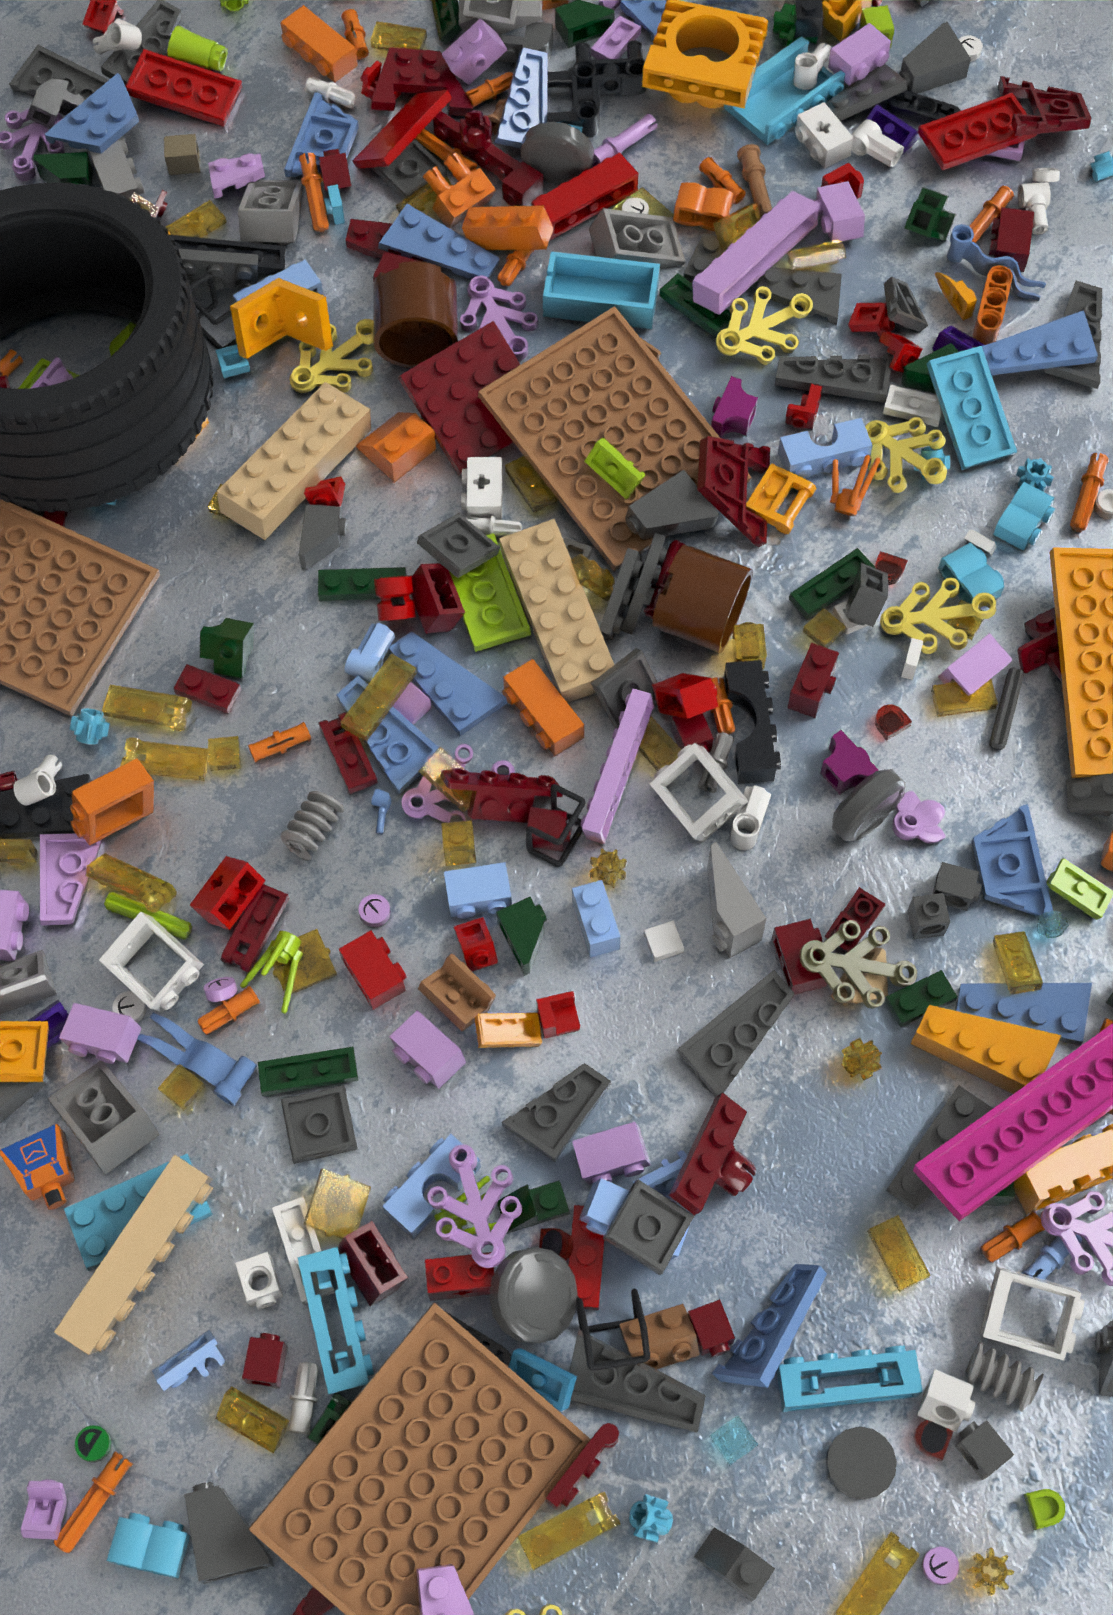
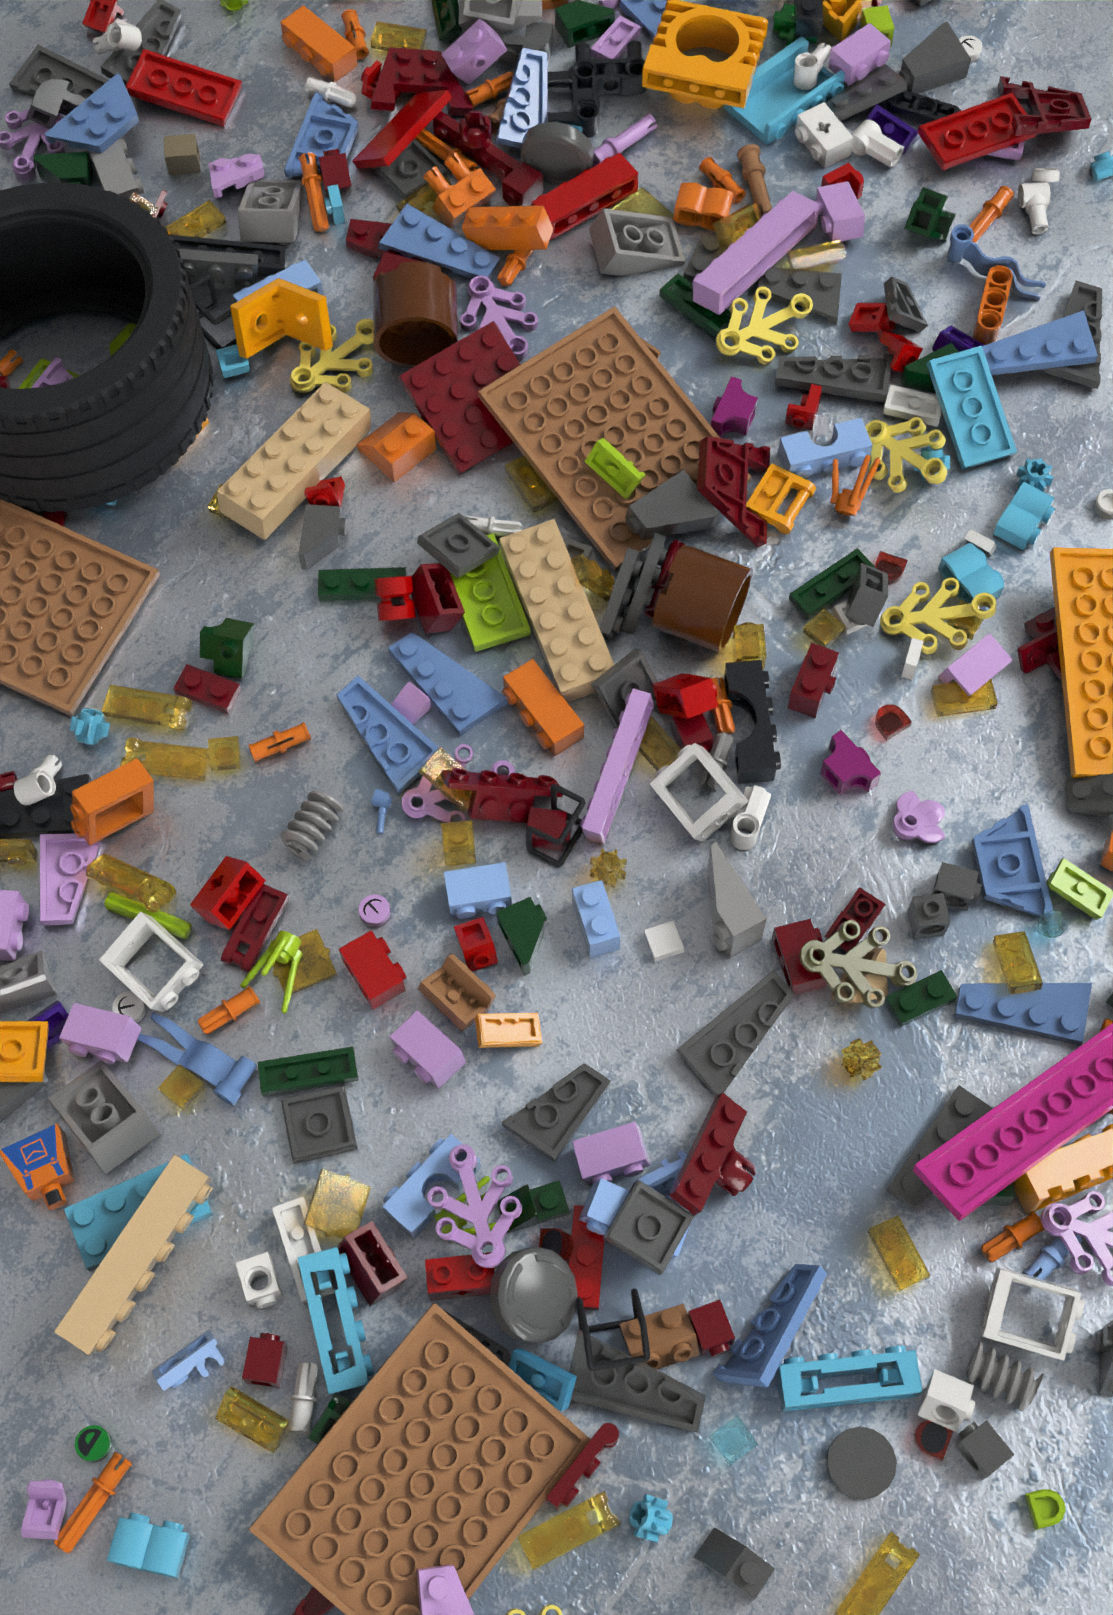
(196, 50): lime plant -> none
(220, 989): lavender tile -> none
(221, 1536): dark grey slope -> none
(348, 755): dark red plate -> none
(369, 656): light blue piece -> none
(378, 697): clear yellow plate -> none
(484, 487): white brick -> none
(558, 1014): red panel -> none
(590, 285): medium azure piece -> none
(636, 205): white tile -> none
(868, 805): dark grey piece -> none
(940, 1565): lavender tile -> none
(958, 295): light orange plate -> none
(986, 1047): light orange wedge -> none
(996, 1564): clear yellow gear -> none
(1006, 708): dark grey axle -> none
(1012, 236): dark red brick -> none
(1092, 481): orange axle -> none

